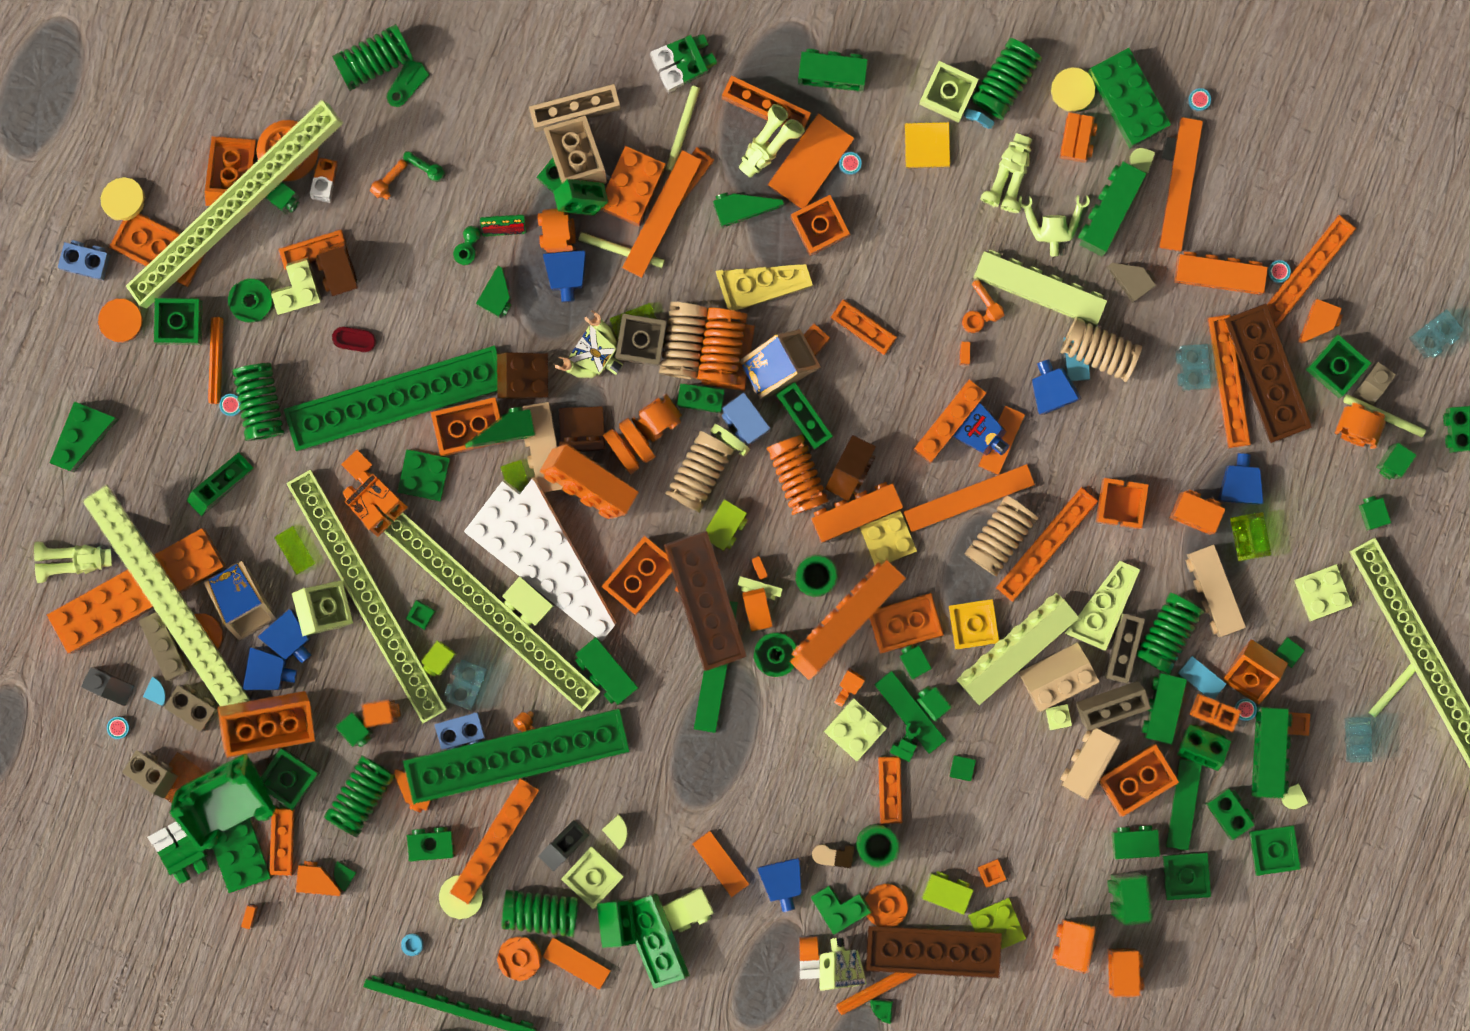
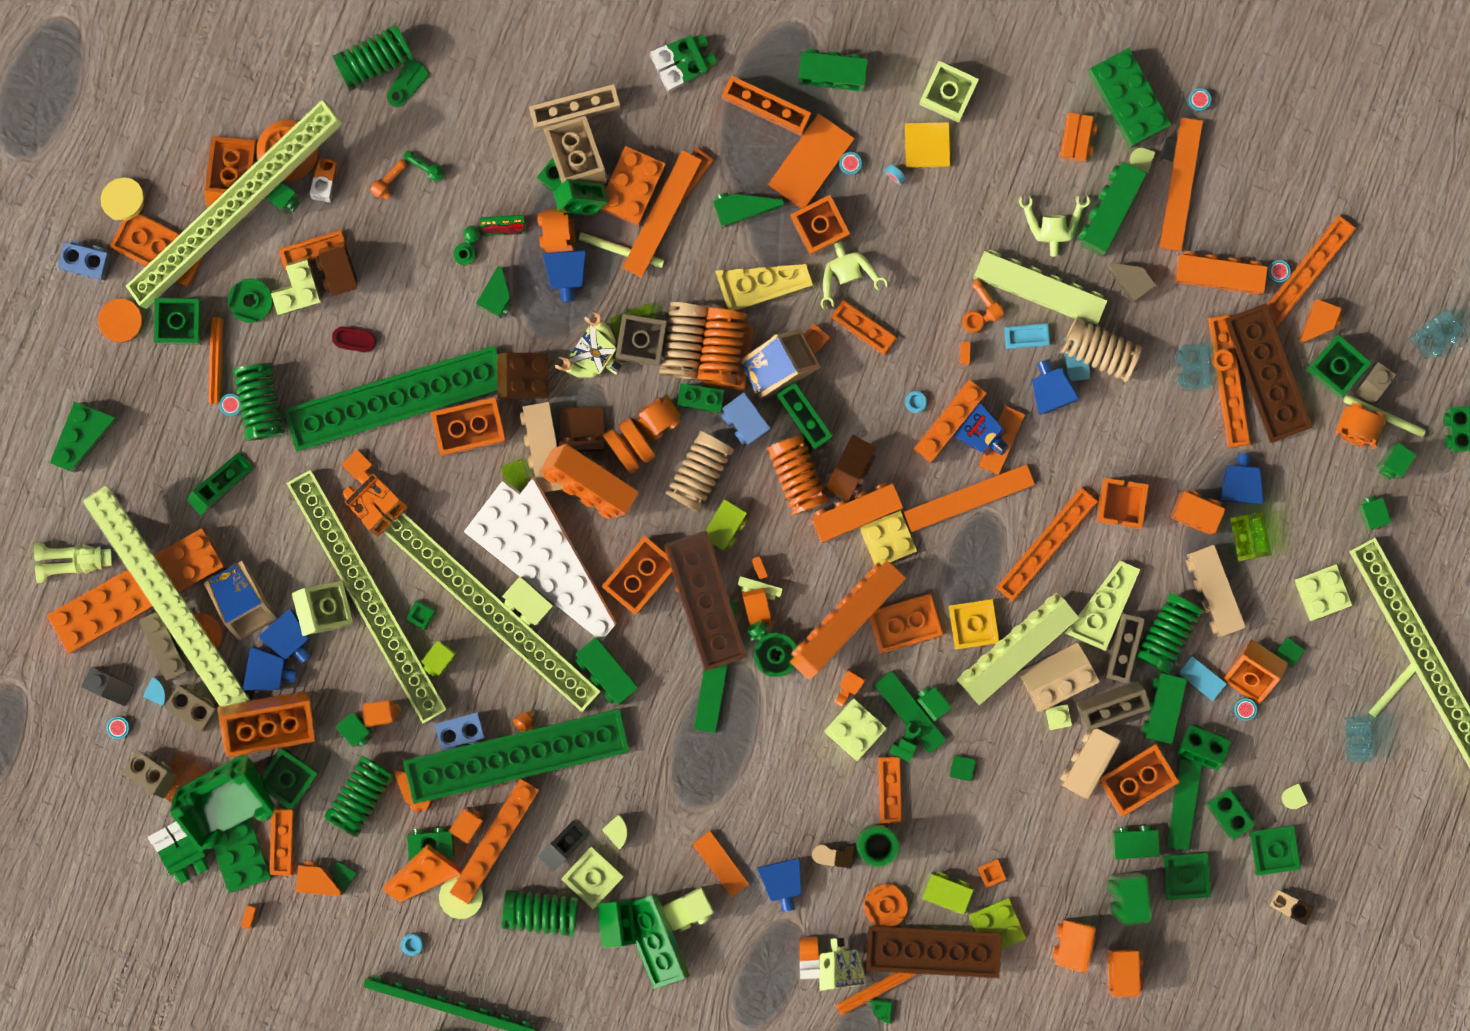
(294, 550): clear neon green tile -> none
(420, 874): none -> orange wing
(423, 475): green plate -> none
(467, 824): none -> orange brick
(471, 686): clear light blue brick -> none
(509, 427): green slope -> none
(519, 958): orange tile -> none
(576, 963): orange tile -> none
(683, 127): yellowish green bar -> none
(729, 439): yellowish green tile -> none
(758, 630): none -> green plate
(760, 151): yellowish green piece -> none
(828, 566): green piece -> none
(839, 914): green plate -> none
(846, 269): none -> yellowish green piece
(895, 174): none -> medium azure tile
(914, 661): green brick -> none
(915, 402): none -> medium azure tile
(979, 117): medium azure tile -> none
(997, 532): tan piece -> none
(1015, 161): yellowish green piece -> none
(1025, 60): green piece -> none
(1027, 336): none -> medium azure tile
(1073, 89): light yellow tile -> none
(1215, 712): orange hips -> none
(1222, 360): none -> orange tile
(1270, 752): green brick -> none
(1291, 907): none -> leg
(1300, 724): orange tile -> none

